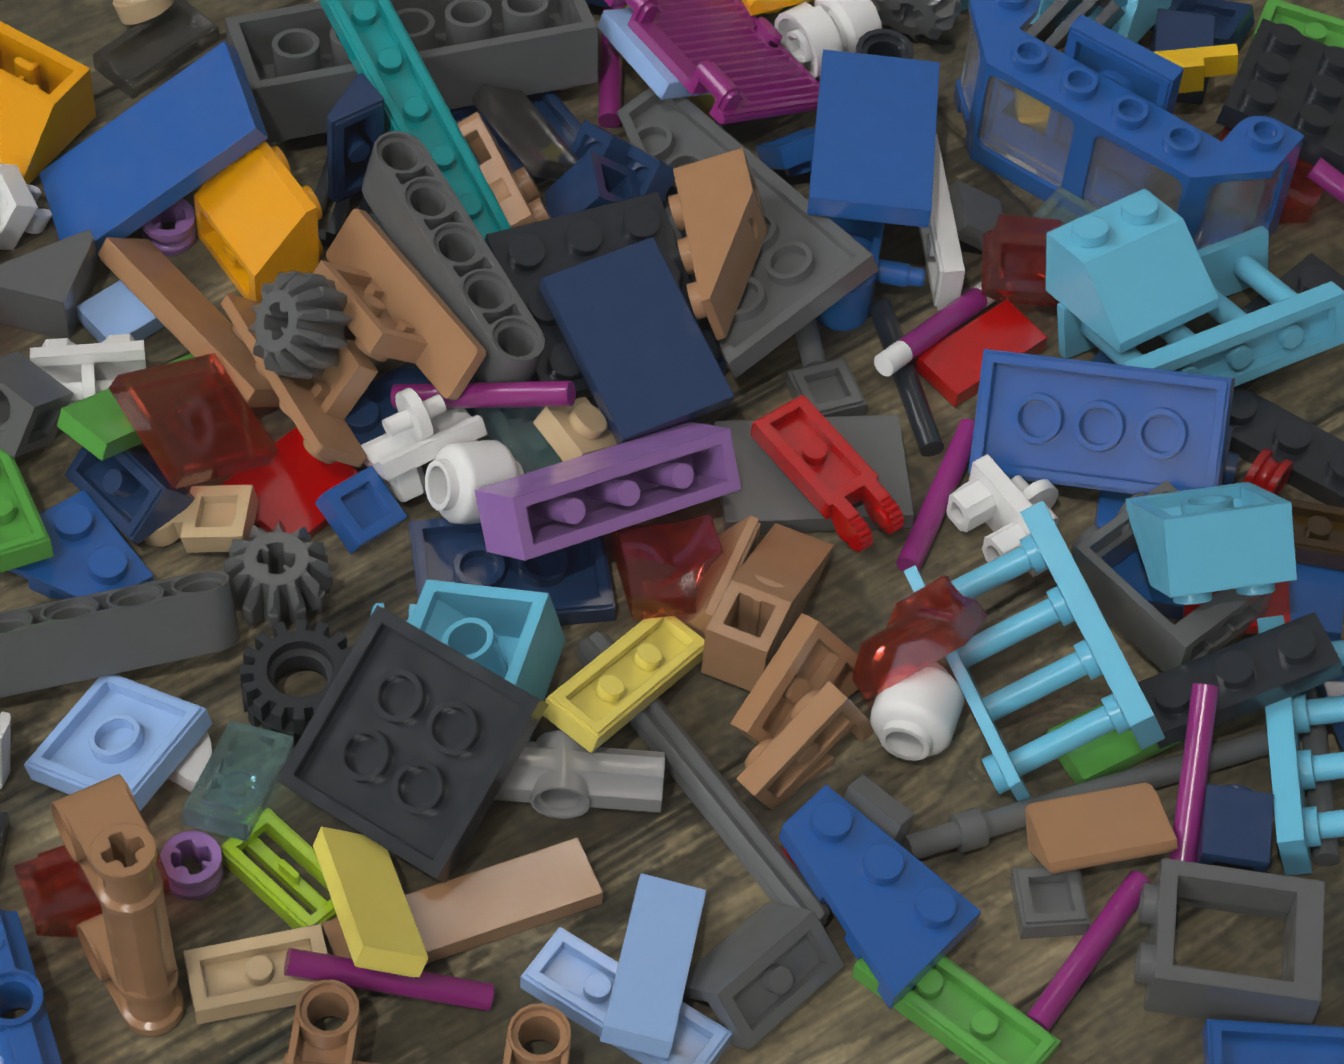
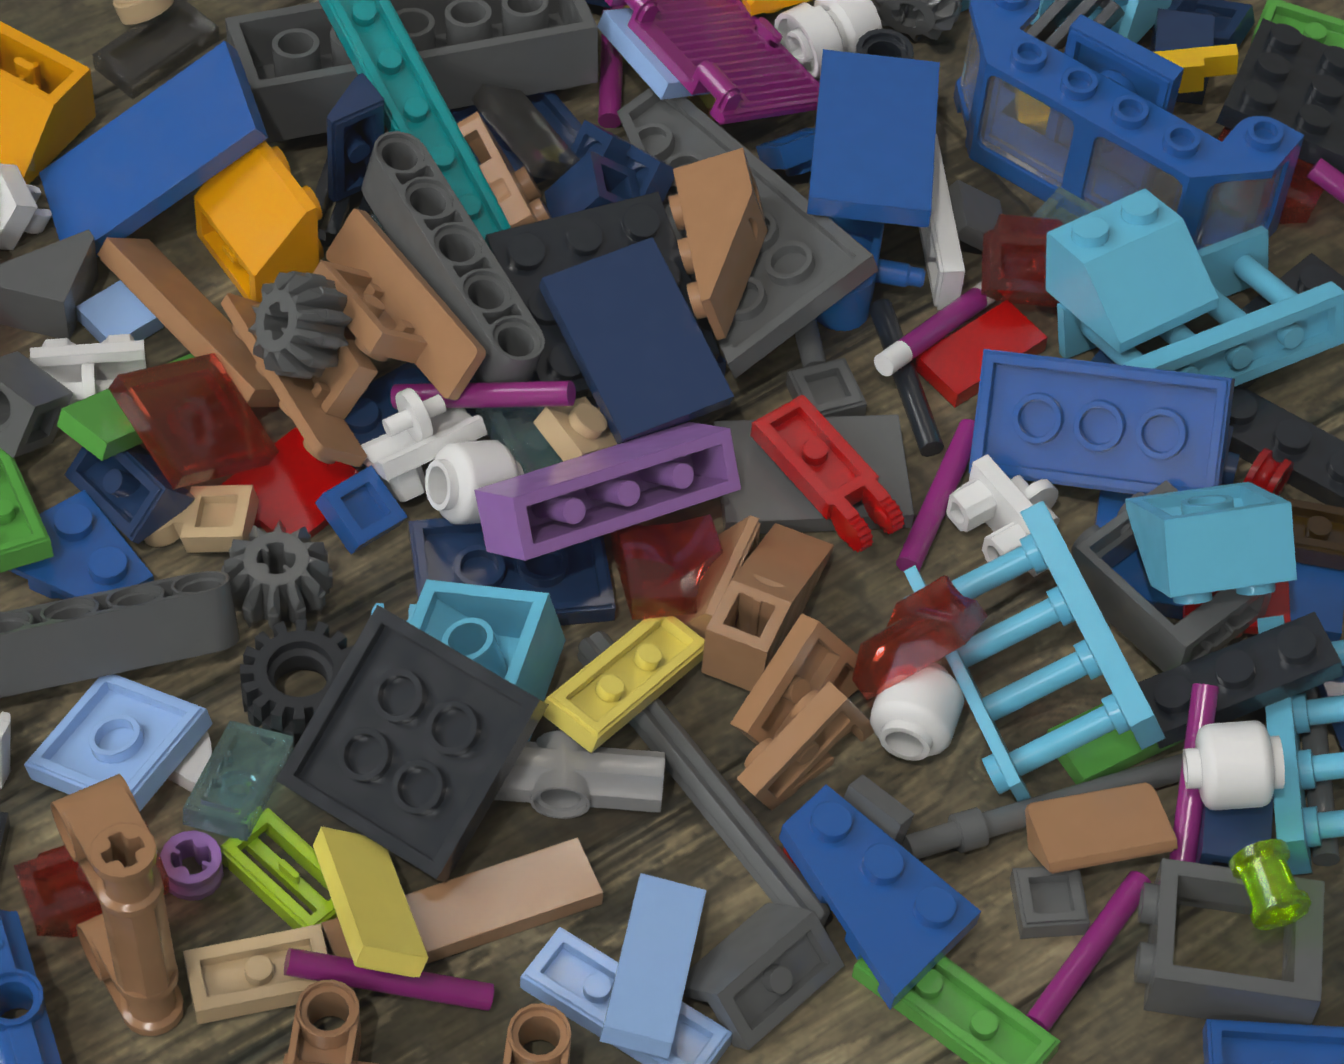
(176, 240): medium lavender bush -> none
(1234, 765): none -> white head
(1270, 884): none -> clear neon green bush

